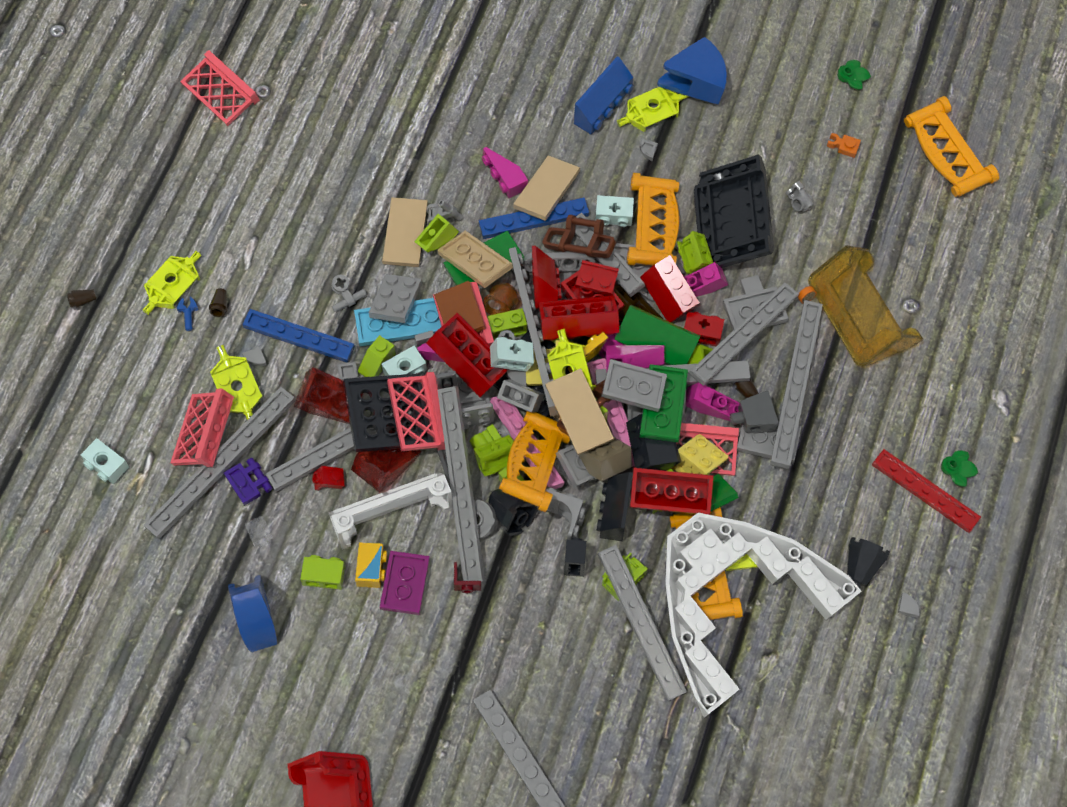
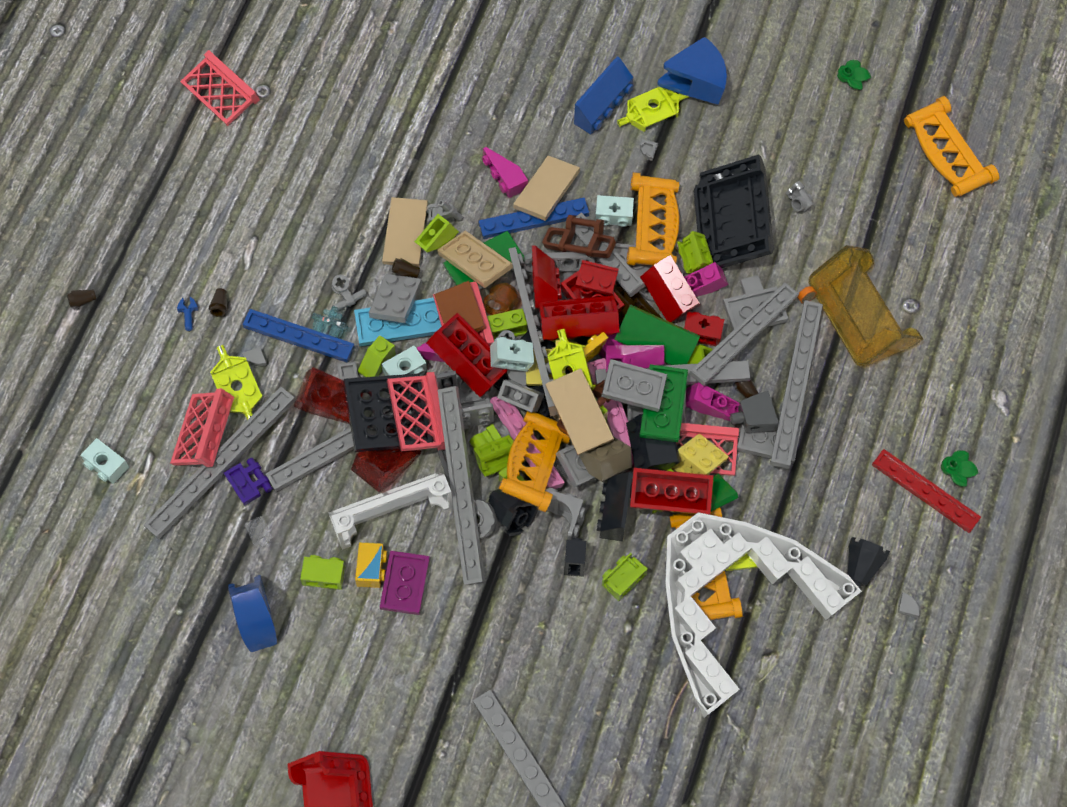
(166, 294): neon yellow plate -> none
(328, 477): red bracket -> none
(337, 327): none -> clear light blue hips
(404, 268): none -> dark brown cone
(423, 338): light grey tile -> none
(465, 586): dark red bracket -> none
(642, 623): light grey tile -> none
(847, 145): orange plate -> none

